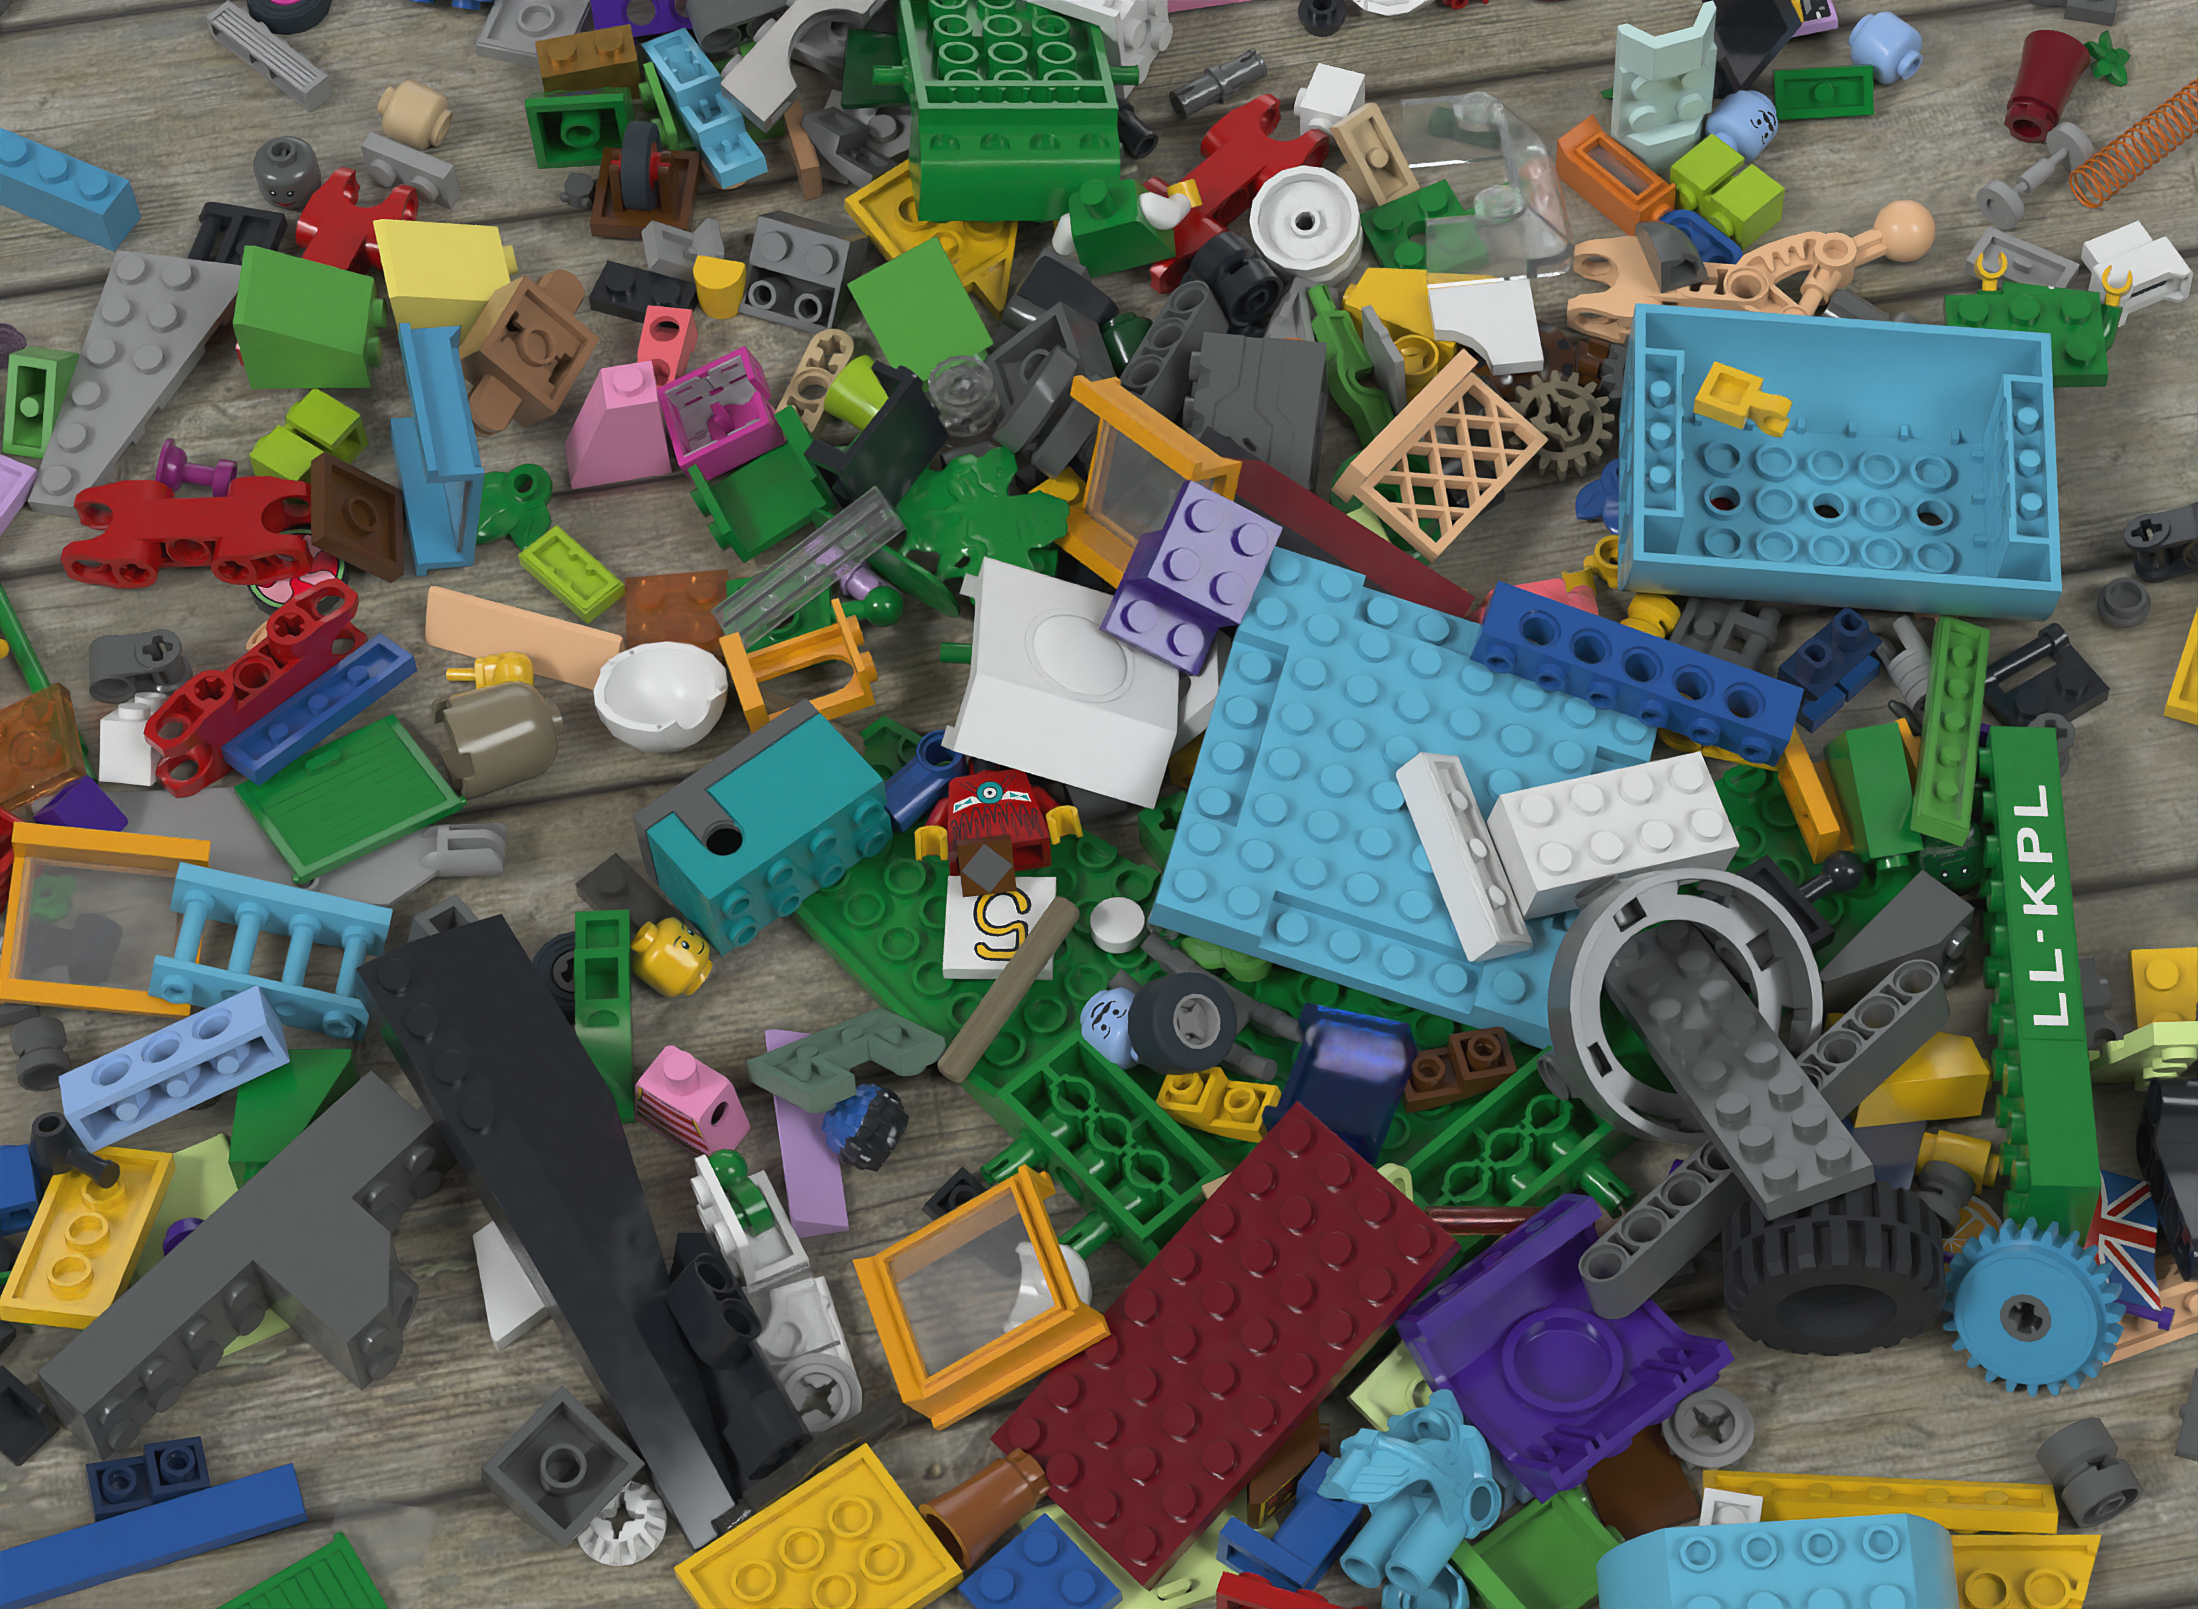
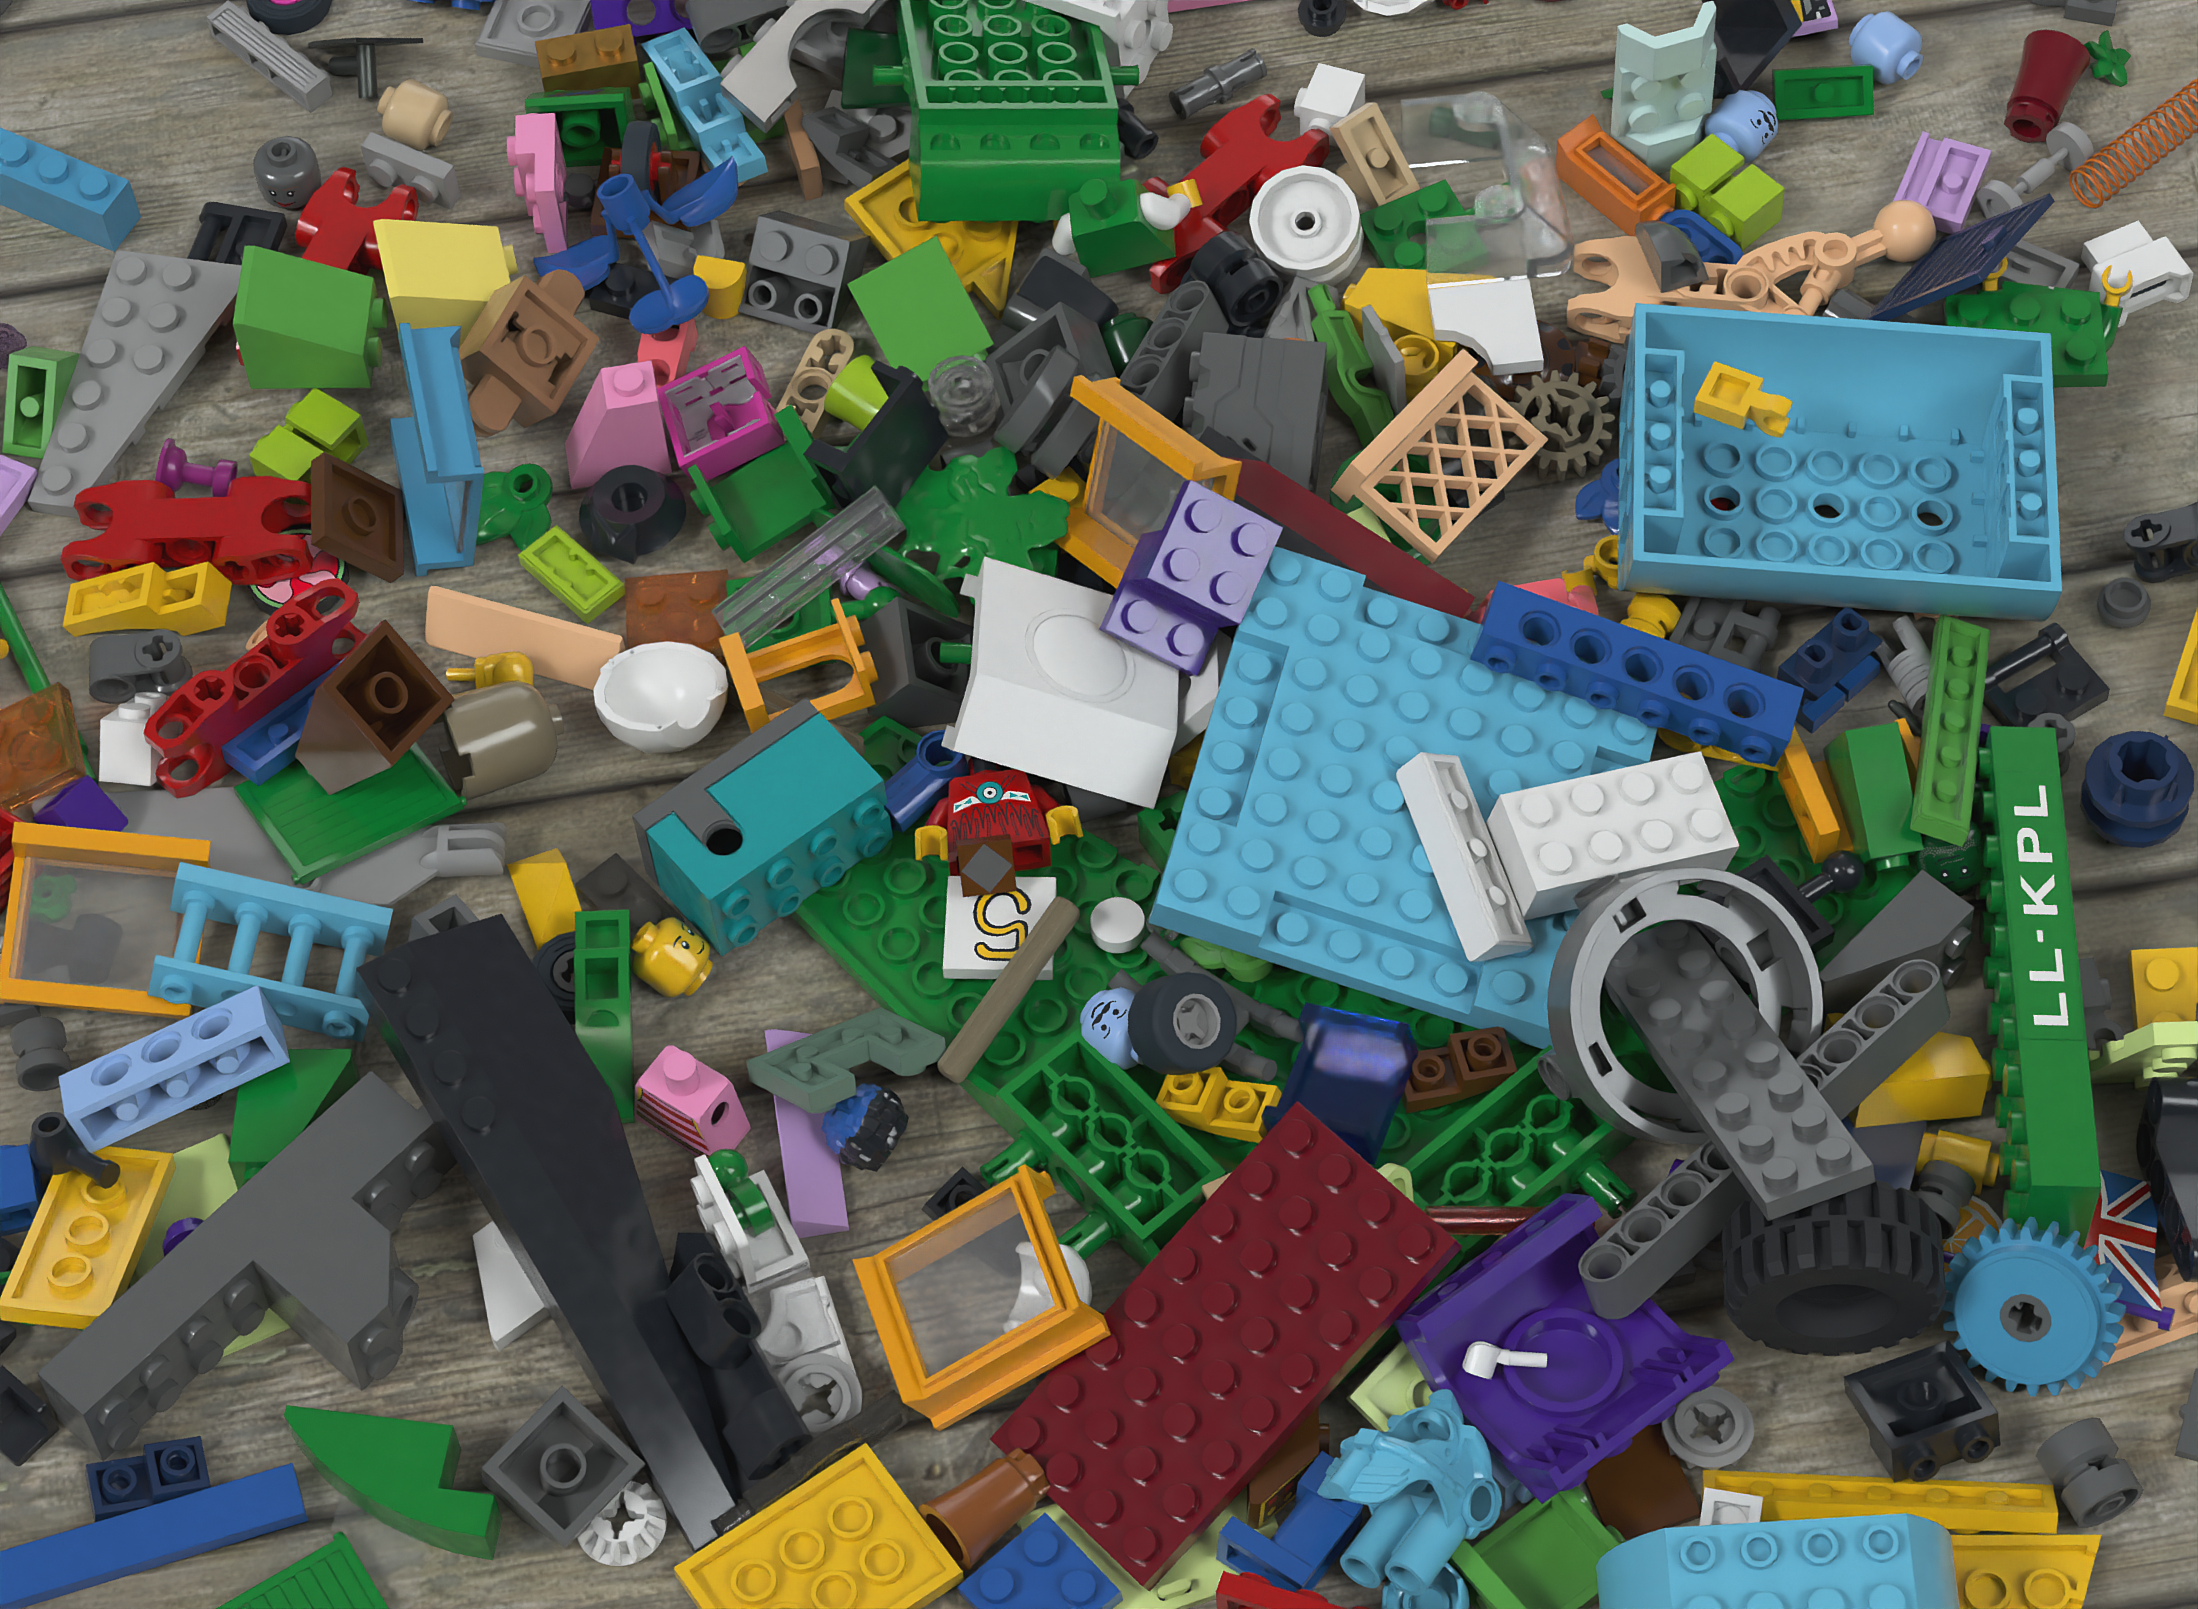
(149, 598): none -> yellow slope
(363, 62): none -> pearl dark grey shield
(369, 711): none -> reddish brown slope
(399, 1475): none -> green slope
(541, 175): none -> bright pink plate
(545, 895): none -> yellow slope
(628, 211): none -> blue plant
(632, 512): none -> black piece
(906, 655): none -> dark grey slope
(1483, 1357): none -> white hand
(1924, 1412): none -> black plate
(1944, 179): none -> lavender plate
(1960, 260): none -> dark blue piece
(2137, 789): none -> dark blue piece

